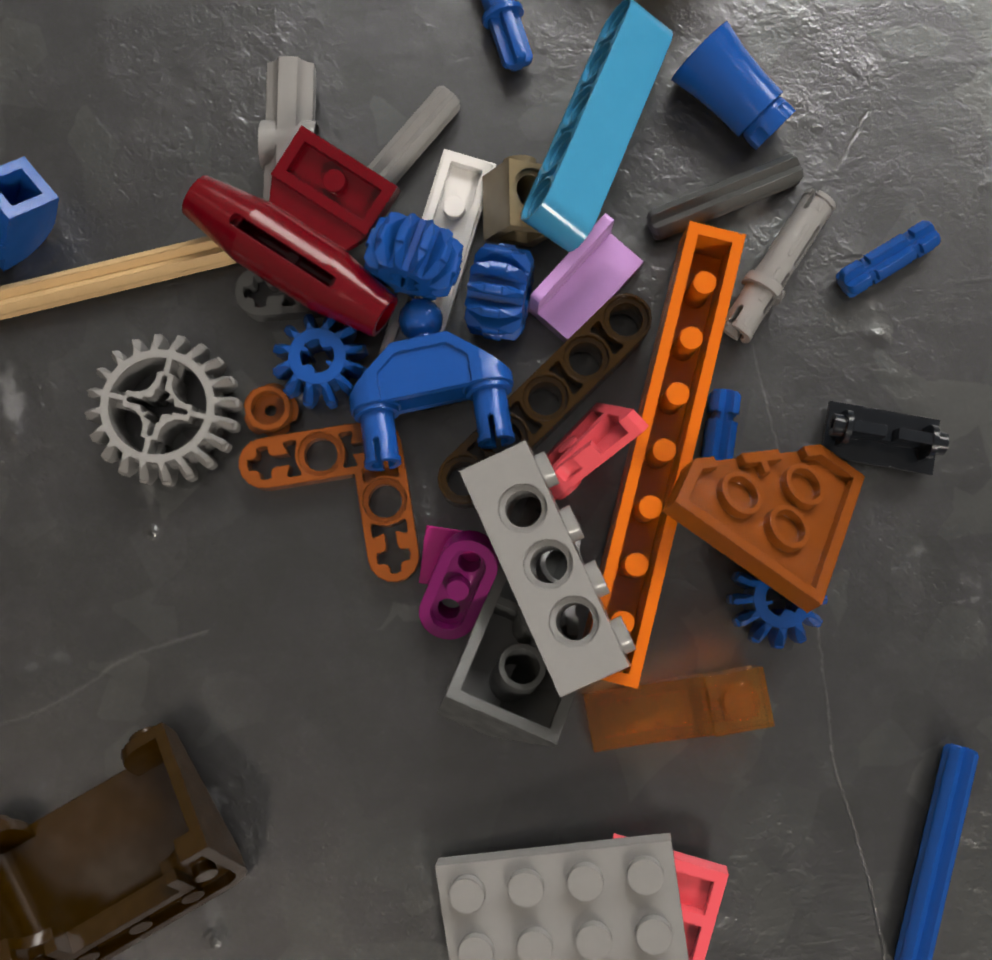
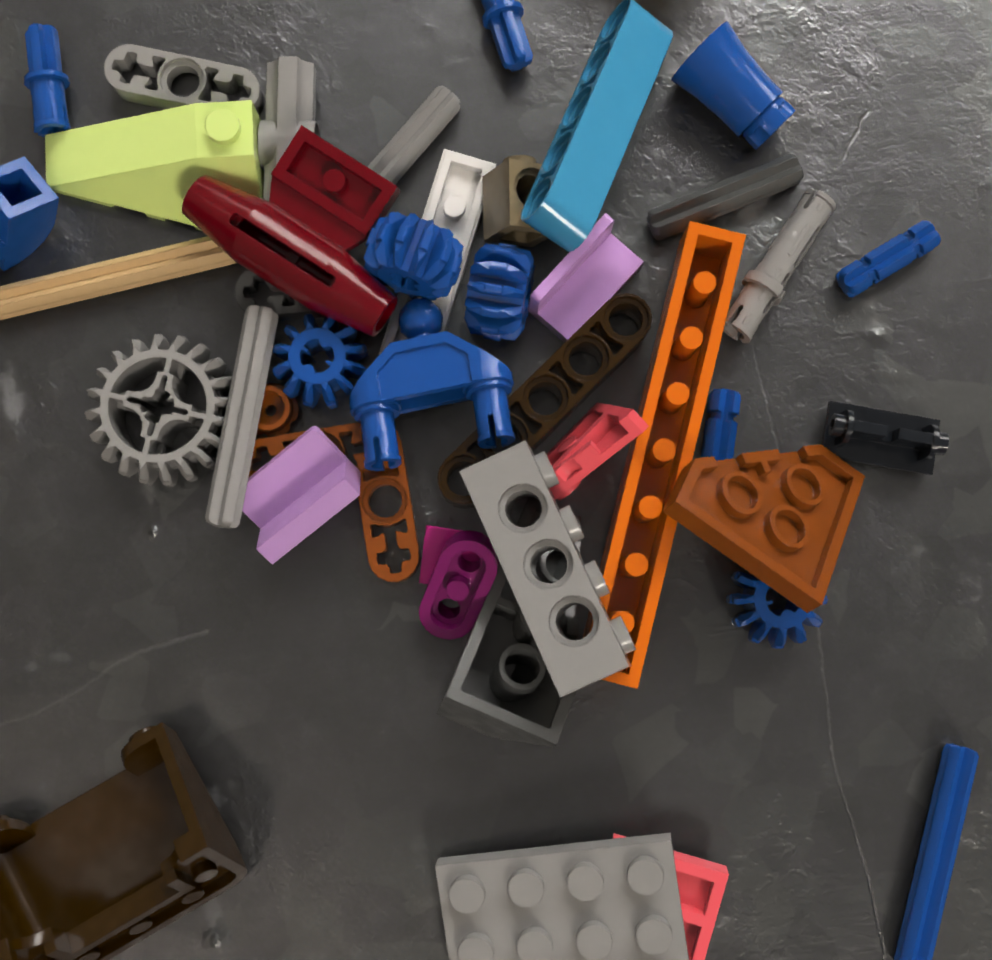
(46, 80): none -> blue axle
(157, 156): none -> yellowish green wedge
(166, 67): none -> light grey beam
(241, 417): none -> light grey axle
(299, 492): none -> lavender panel
(679, 708): clear orange slope -> none

